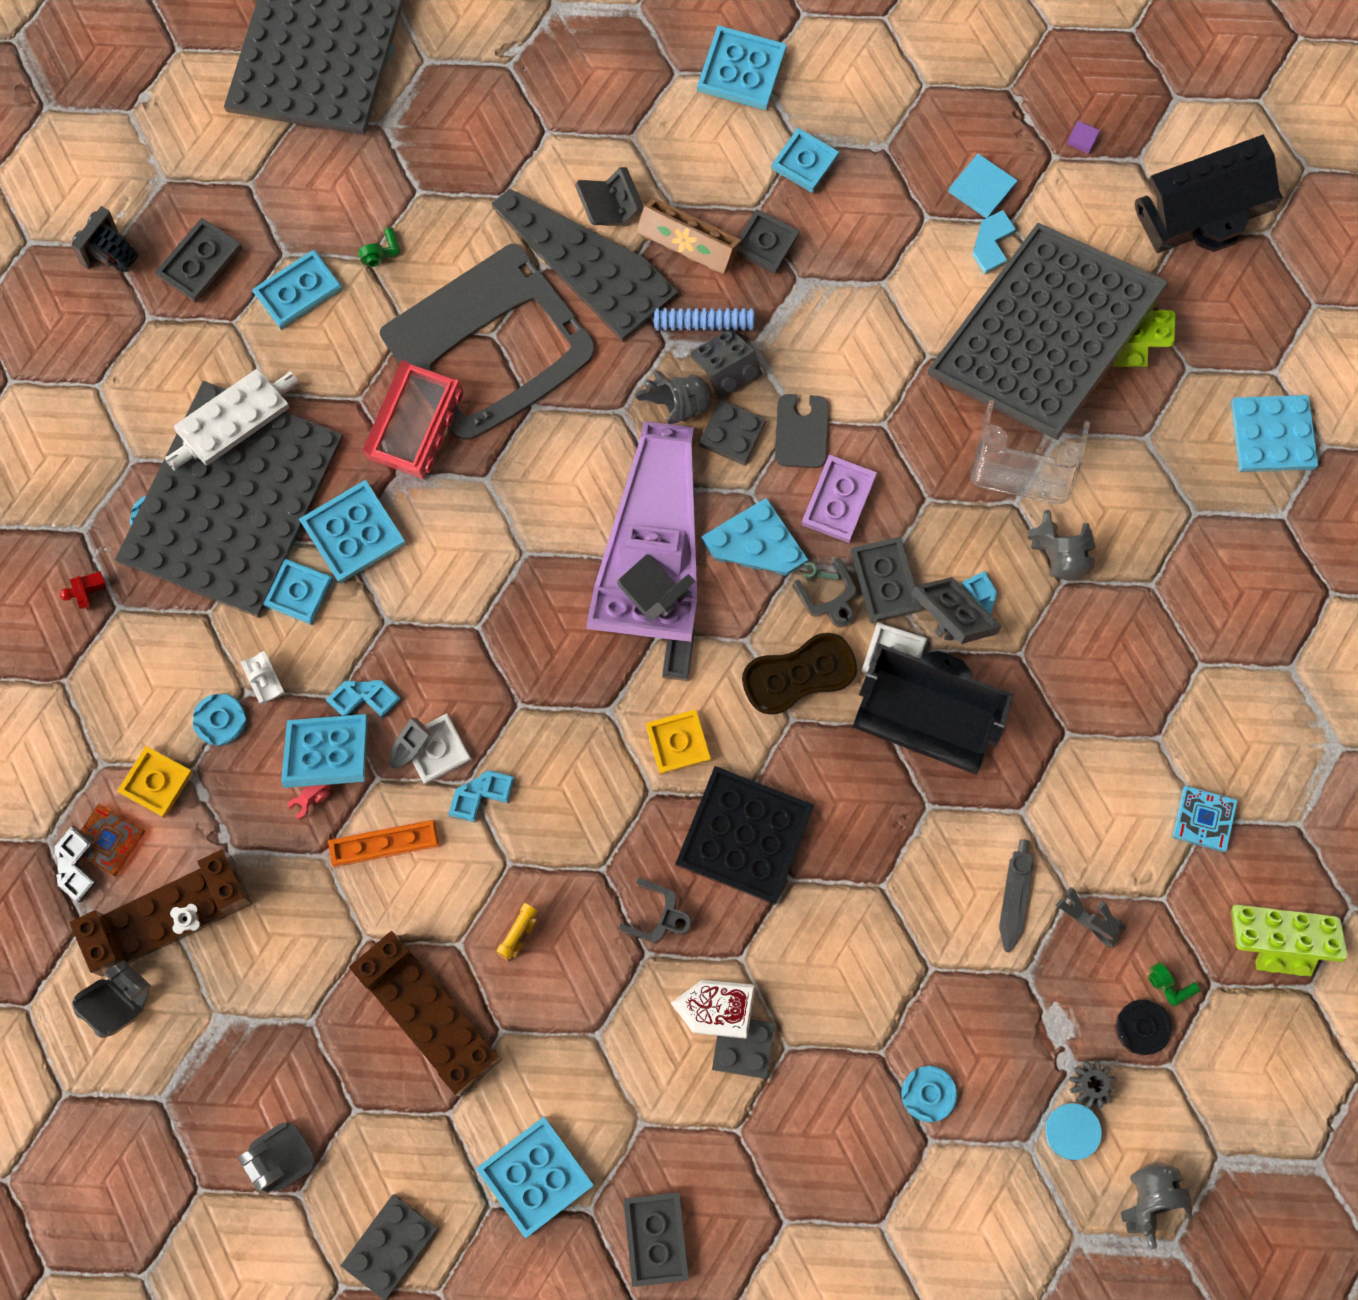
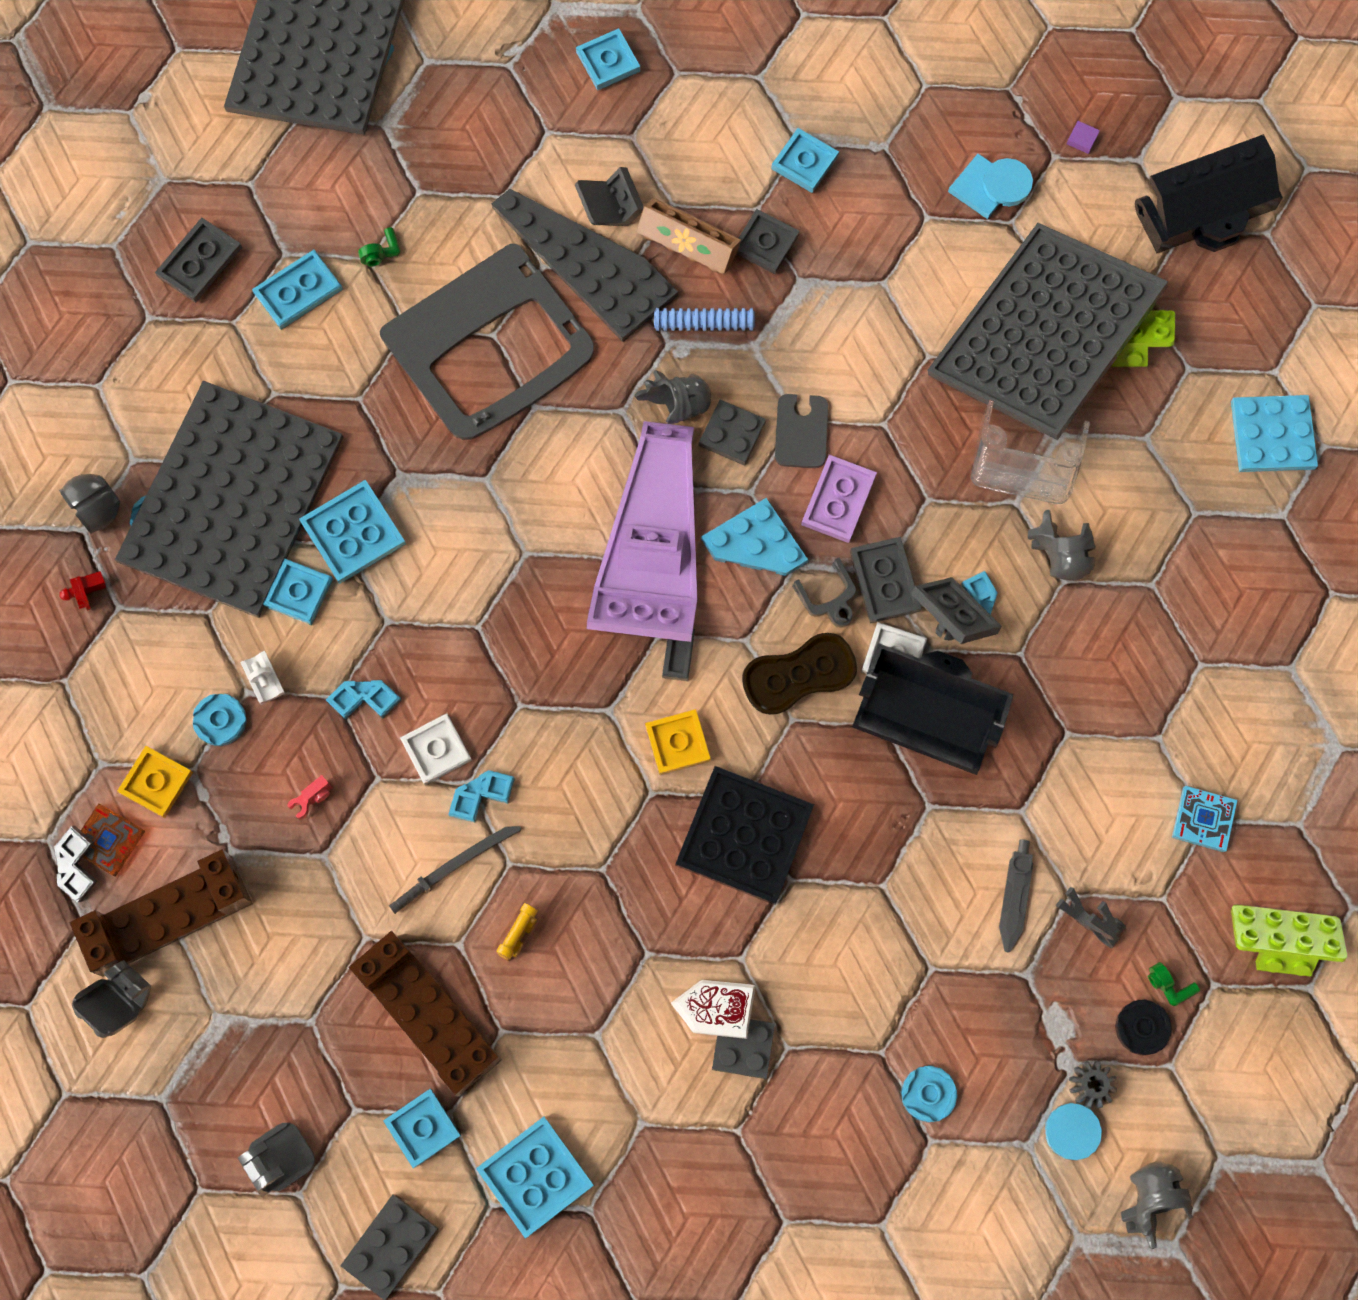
(93, 499): none -> dark grey piece
(103, 242): plate -> none
(192, 918): white plate -> none
(230, 418): white plate -> none
(325, 751): medium azure plate -> none
(383, 843): orange tile -> none
(410, 743): dark grey plate -> none
(413, 420): window -> none
(422, 1128): none -> medium azure plate
(427, 882): none -> dark grey sword
(608, 59): none -> medium azure plate
(653, 588): dark grey bracket -> none
(655, 1239): dark grey plate -> none
(668, 920): dark grey piece -> none
(727, 362): dark grey bracket -> none
(741, 67): medium azure plate -> none
(818, 573): sand green hand -> none
(986, 250): medium azure tile -> none
(1007, 182): none -> medium azure tile

